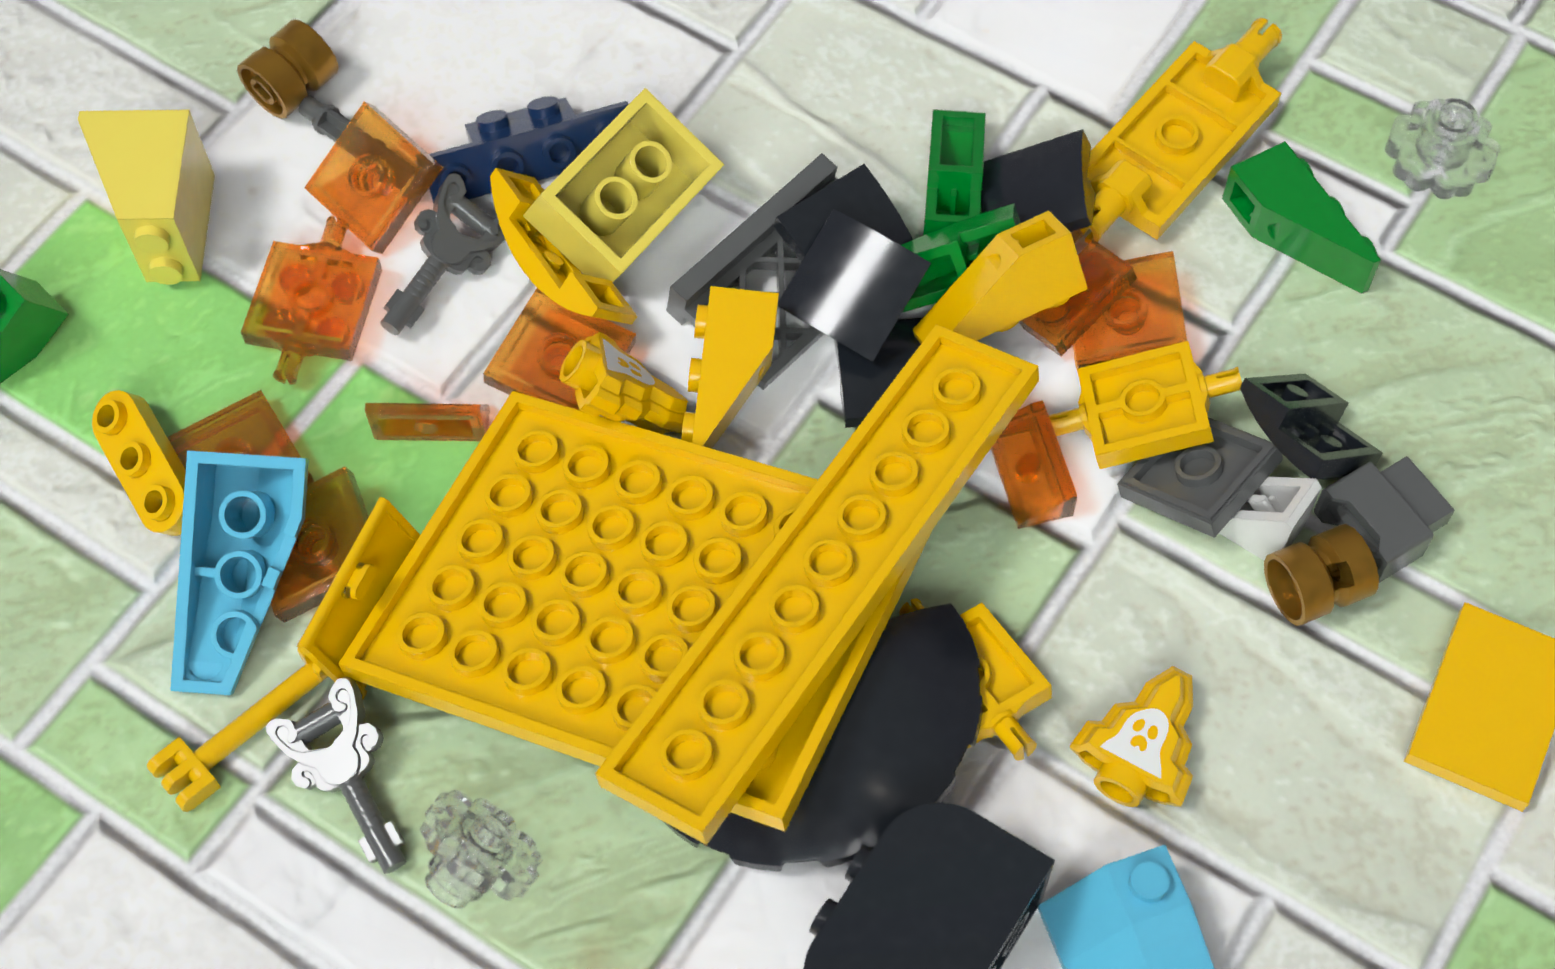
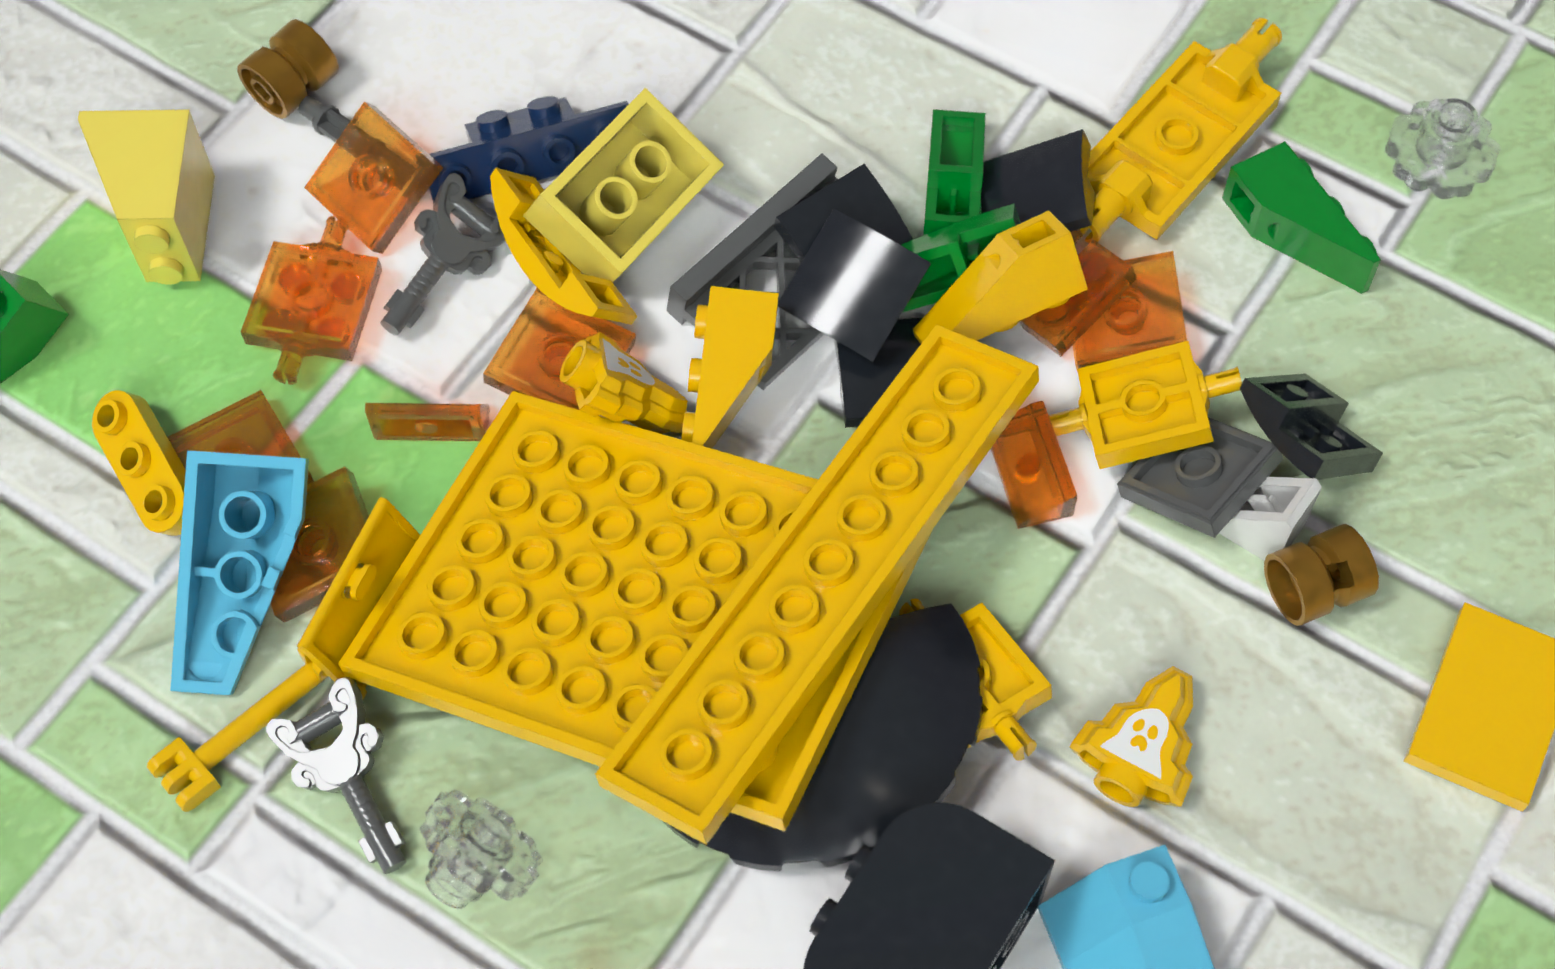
(1390, 511): dark grey piece -> none

